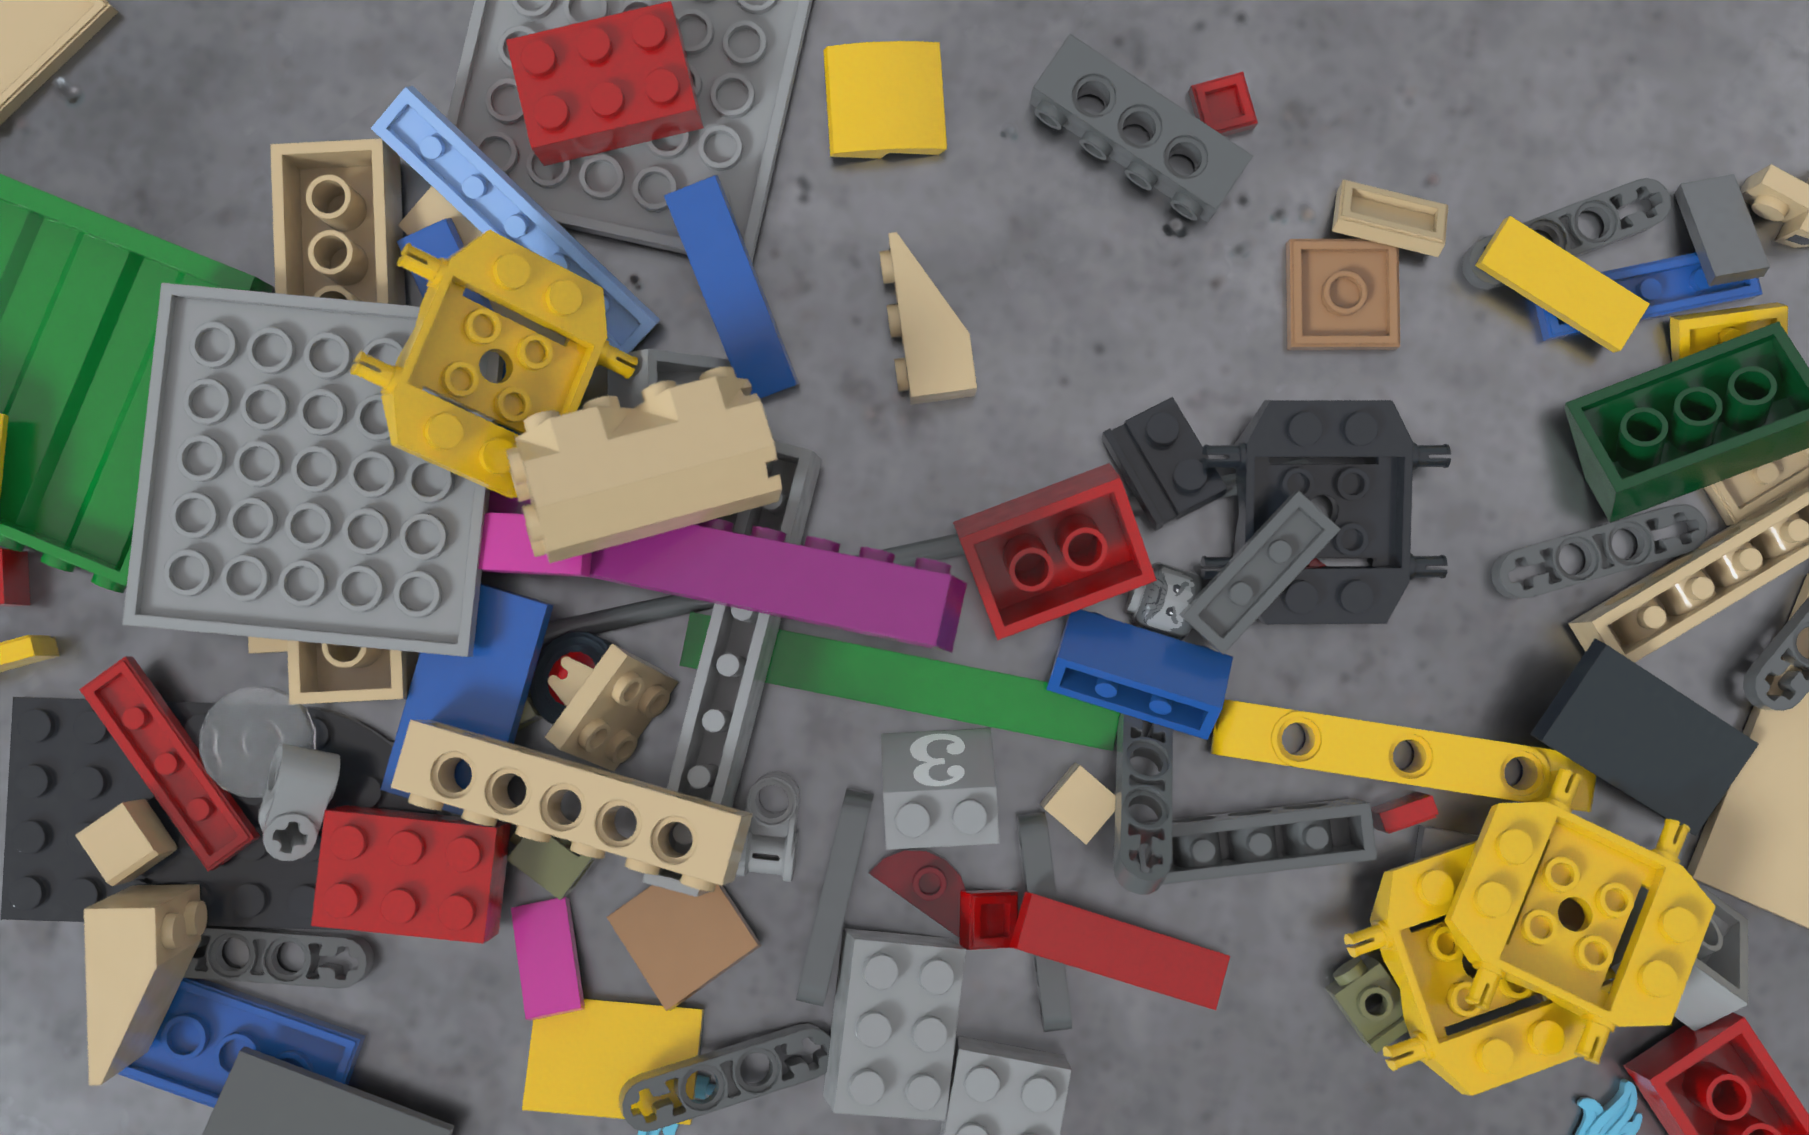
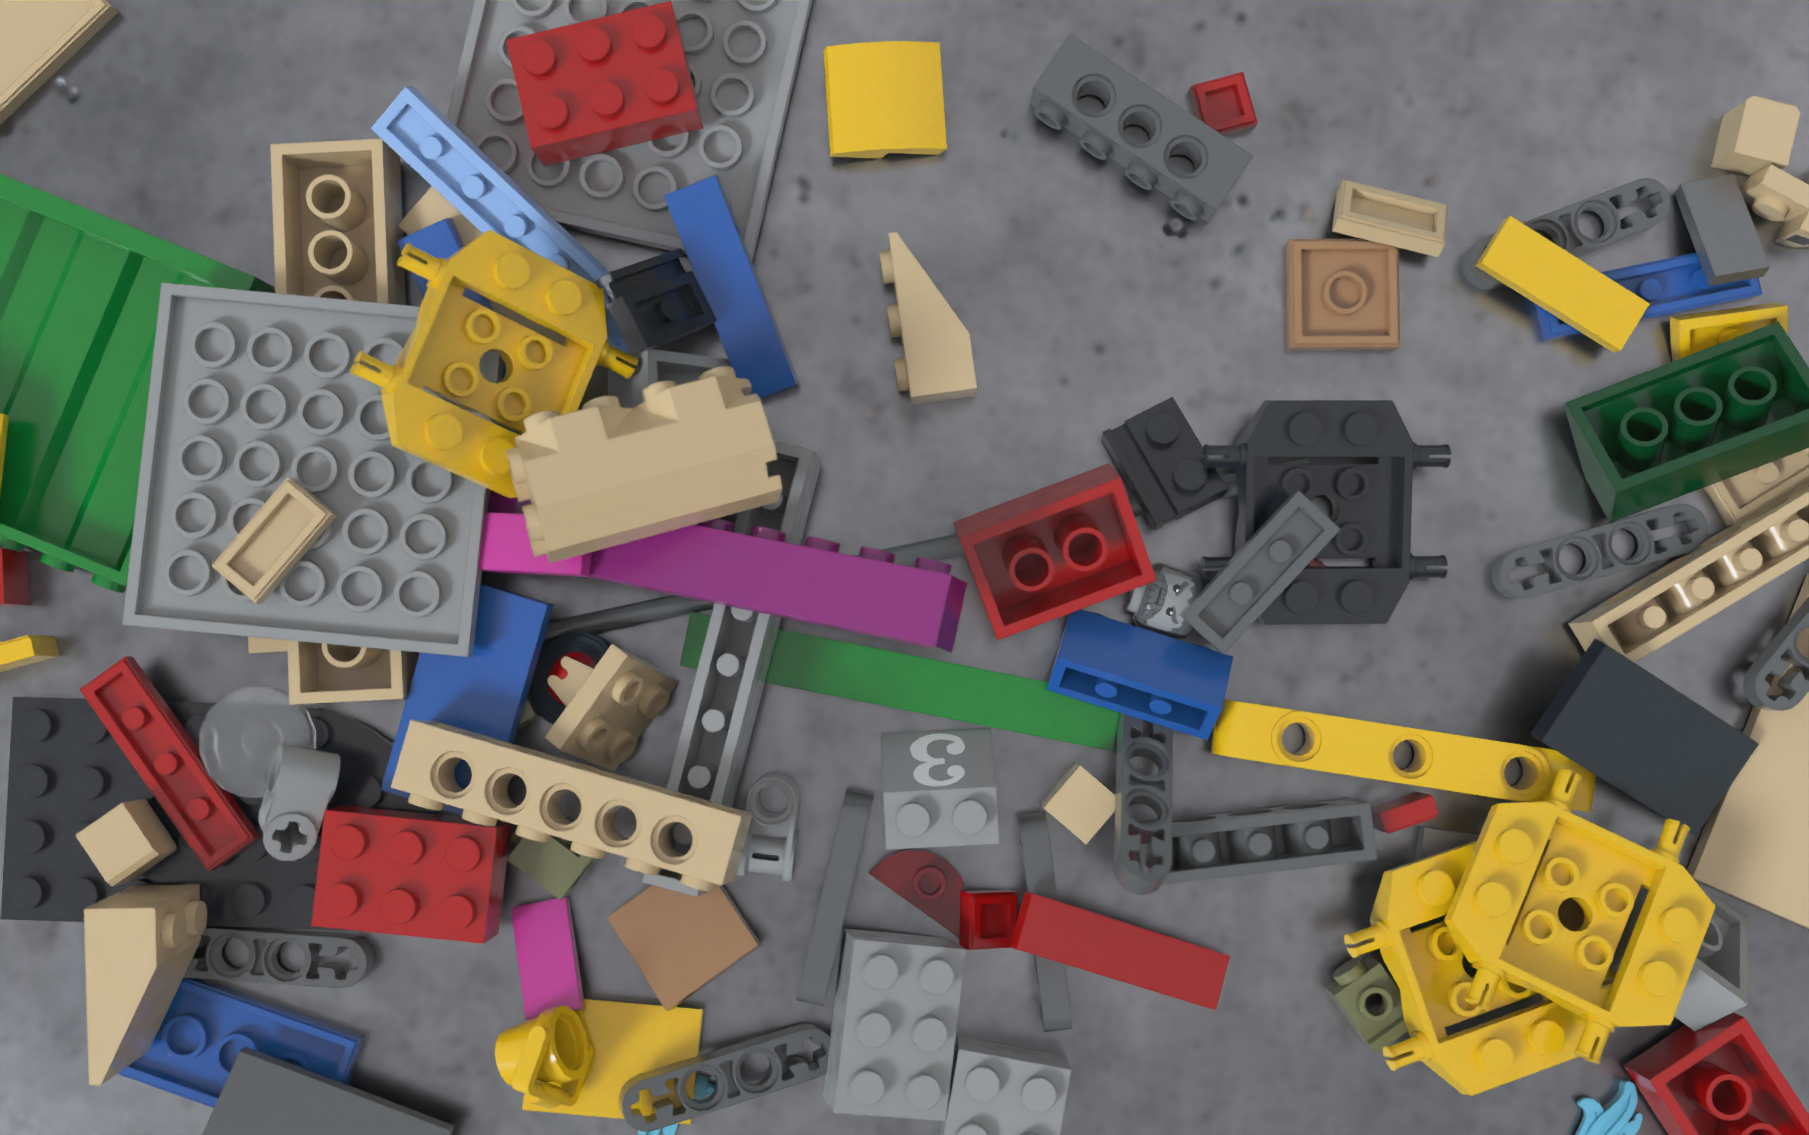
(274, 540): none -> tan tile
(546, 1051): none -> yellow piece
(656, 301): none -> black plate
(1756, 136): none -> tan piece

